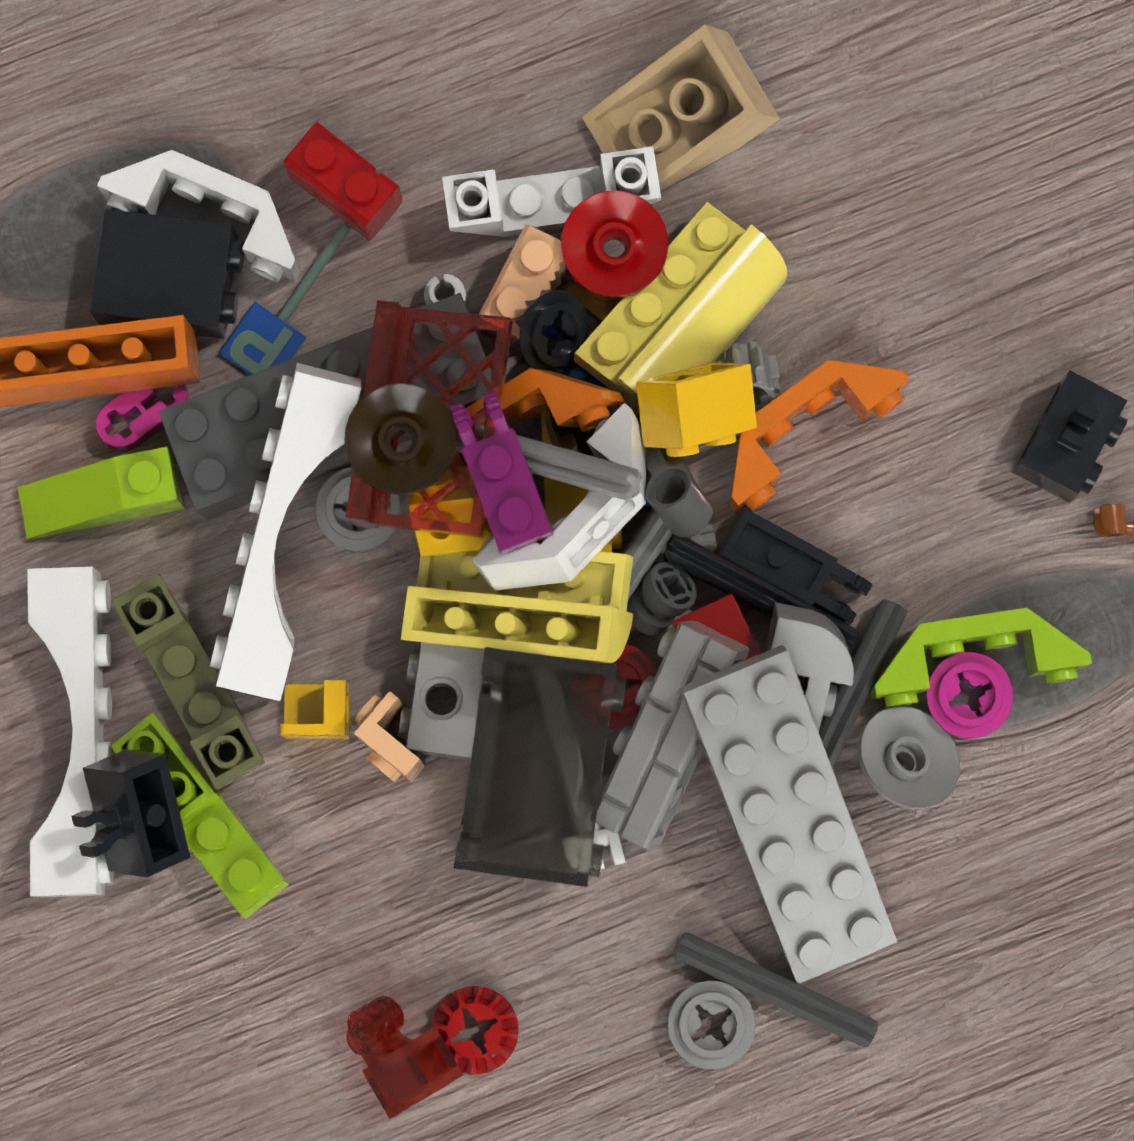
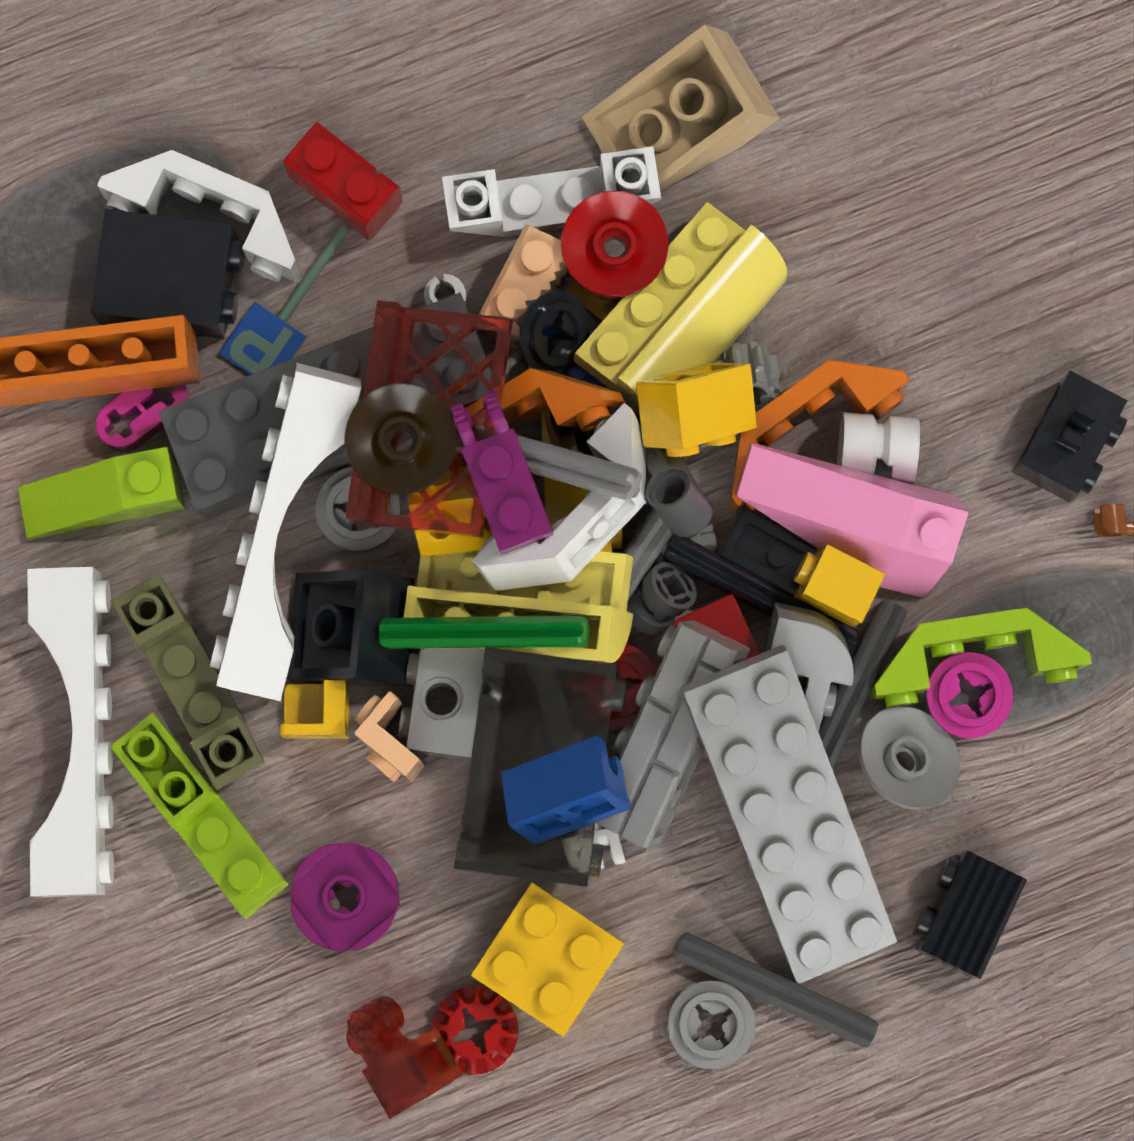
(133, 813): black brick -> none
(313, 892): none -> magenta plate
(338, 627): none -> black slope
(484, 632): none -> green axle
(547, 959): none -> yellow brick
(564, 791): none -> blue hinge
(837, 584): none -> yellow brick
(873, 518): none -> bright pink wedge
(880, 448): none -> white wheel
(969, 913): none -> black brick

